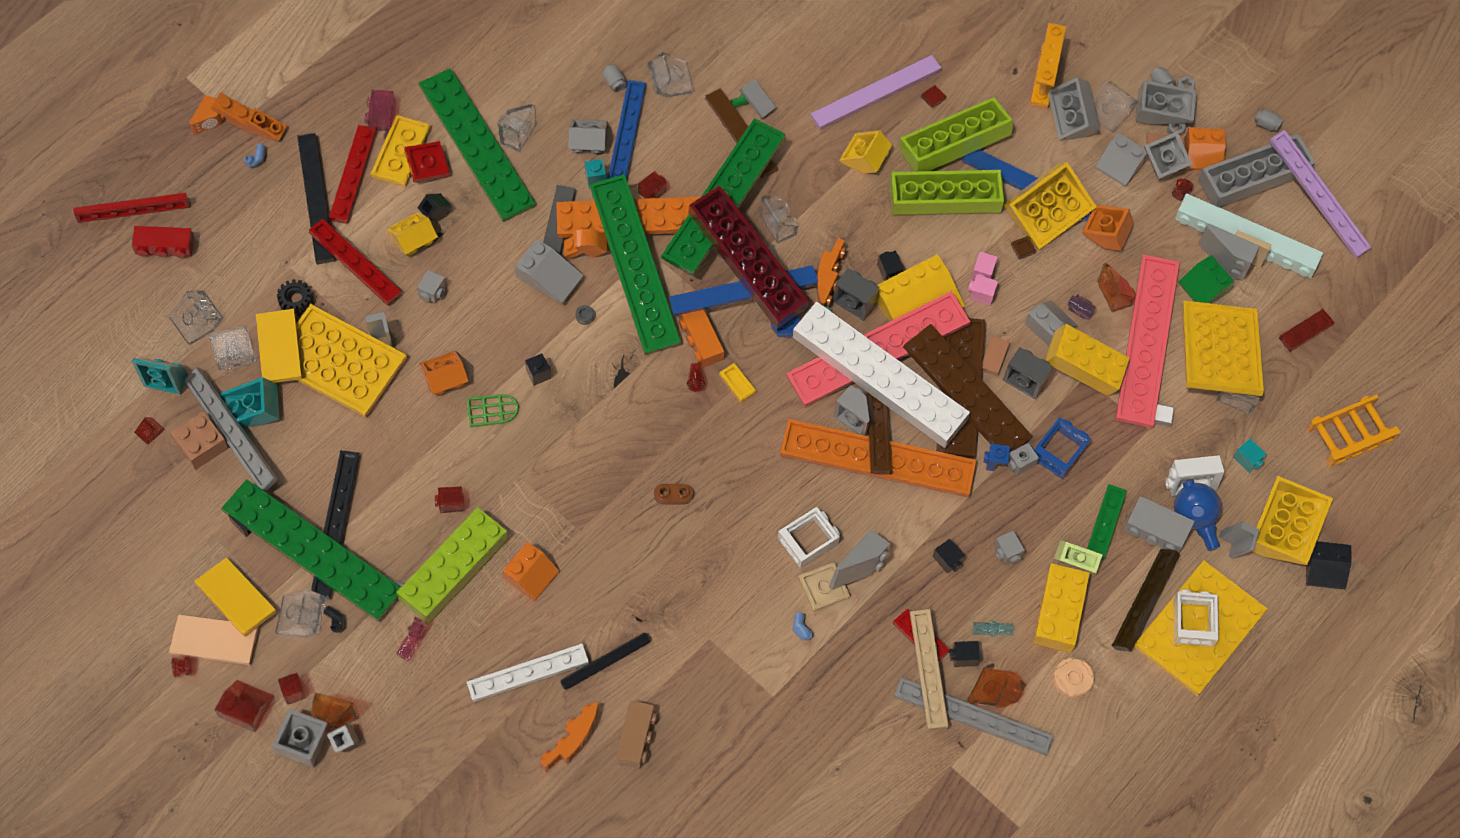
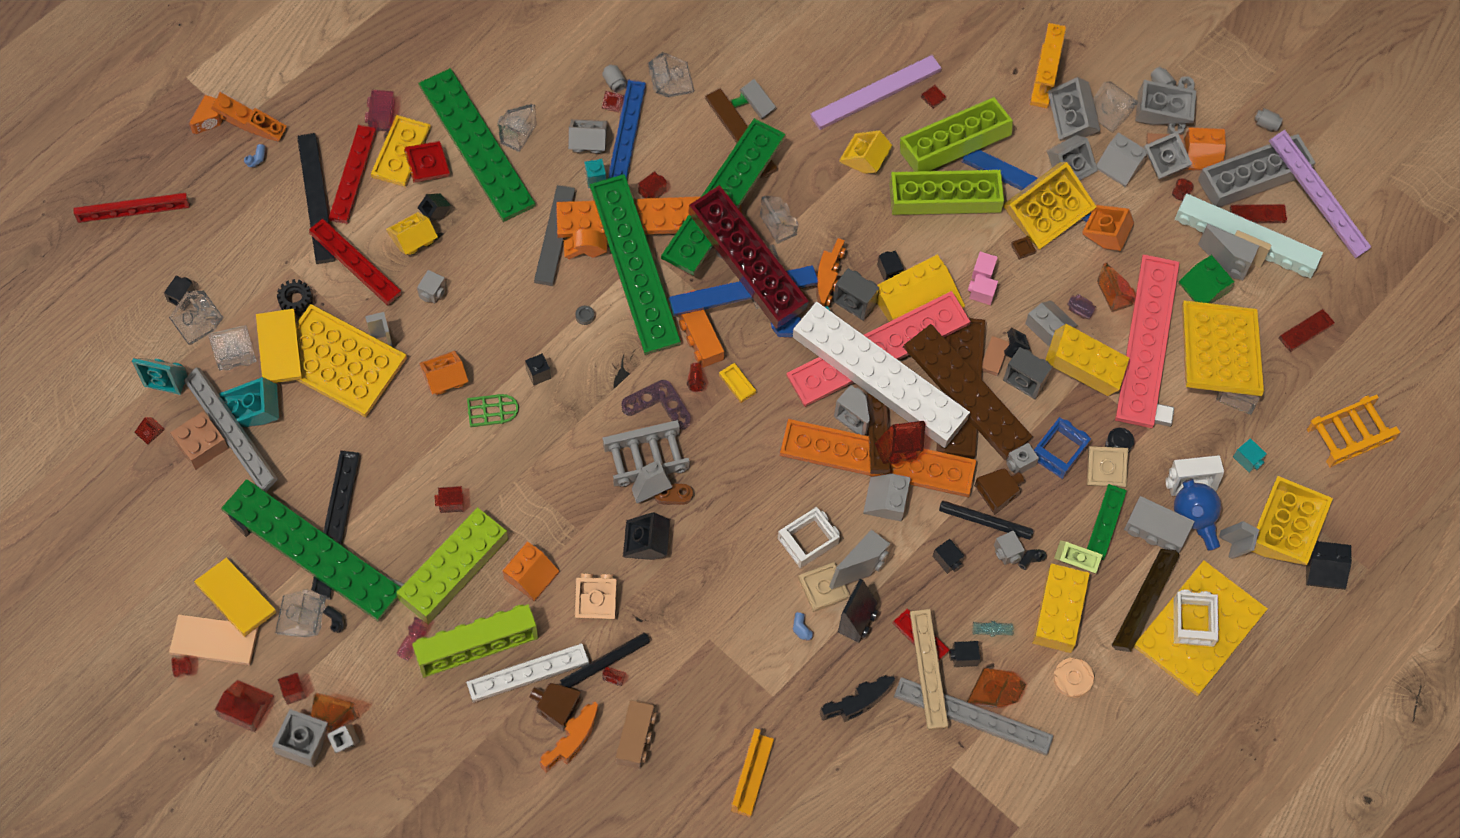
(162, 241): red brick -> none
(177, 289): none -> black brick
(475, 640): none -> lime brick
(547, 272): light grey slope -> none
(556, 703): none -> reddish brown torso
(595, 596): none -> light nougat plate
(612, 101): none -> clear red slope
(613, 676): none -> clear red slope
(644, 435): none -> light grey fence
(646, 537): none -> black slope
(650, 481): none -> light grey slope
(657, 396): none -> beam
(752, 774): none -> light orange fence
(858, 613): none -> black slope
(865, 698): none -> black slope
(887, 496): none -> light grey slope
(902, 442): none -> clear red slope
(985, 519): none -> black axle
(996, 455): blue bracket -> none
(999, 488): none -> reddish brown torso
(1016, 340): none -> black bracket
(1030, 556): none -> black arm
(1077, 154): none -> light grey slope
(1107, 466): none -> tan tile
(1120, 438): none -> black wheel
(1261, 213): none -> clear red tile

